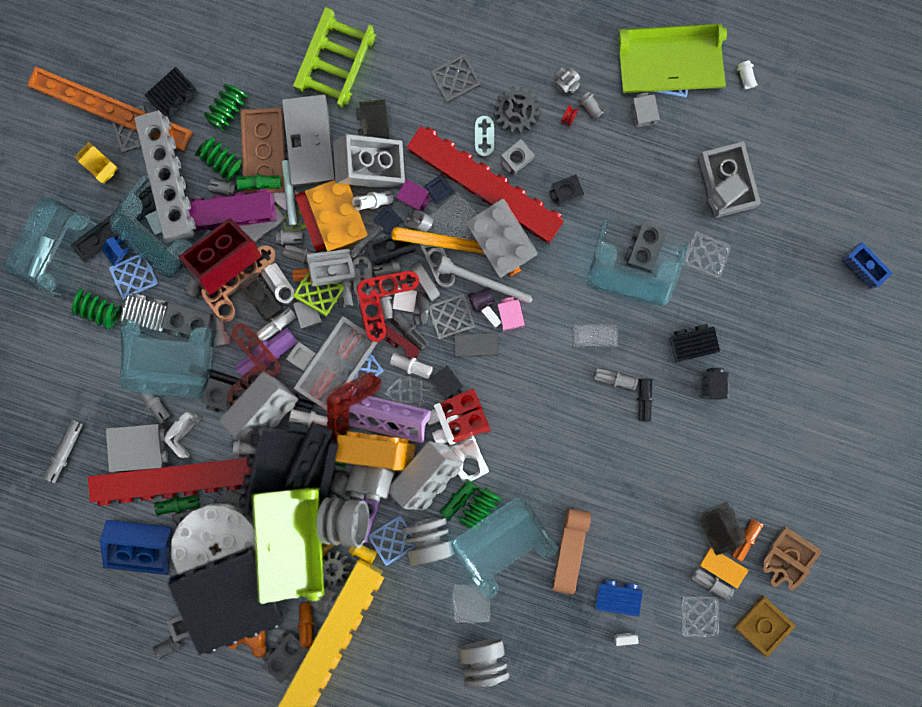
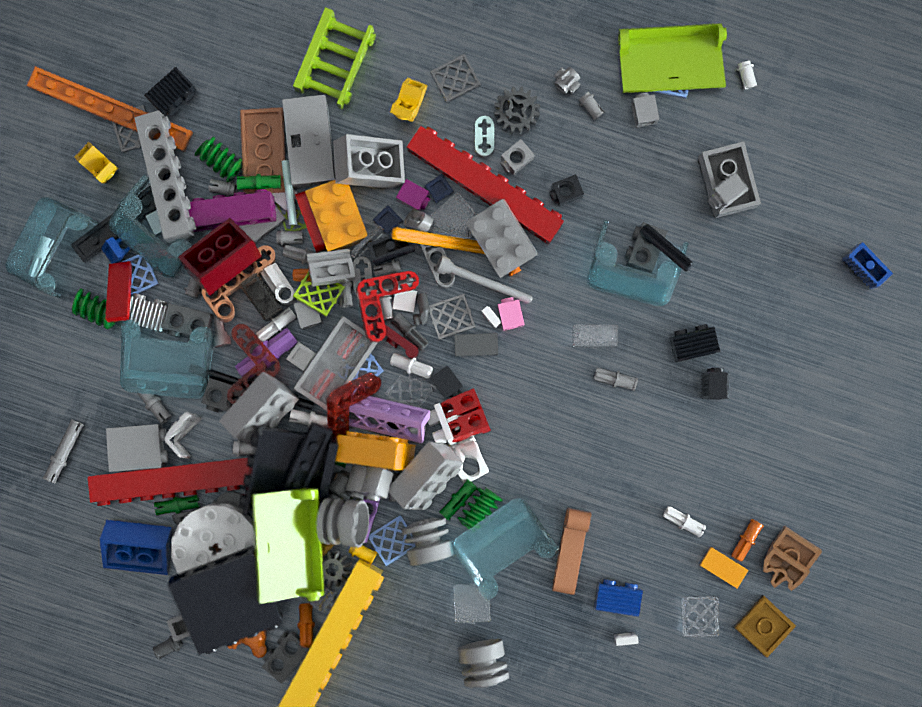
(118, 291): none -> red tile
(225, 106): green piece -> none
(372, 200): white pin -> none
(373, 118): clear smoke brick -> none
(409, 100): none -> yellow brick
(425, 281): light grey beam -> none
(481, 299): clear purple bush -> none
(569, 115): red bush -> none
(645, 400): black axle -> none
(666, 247): none -> black axle
(684, 521): none -> white axle
(712, 240): clear window -> none
(712, 584): light grey axle -> none
(722, 528): clear smoke brick -> none

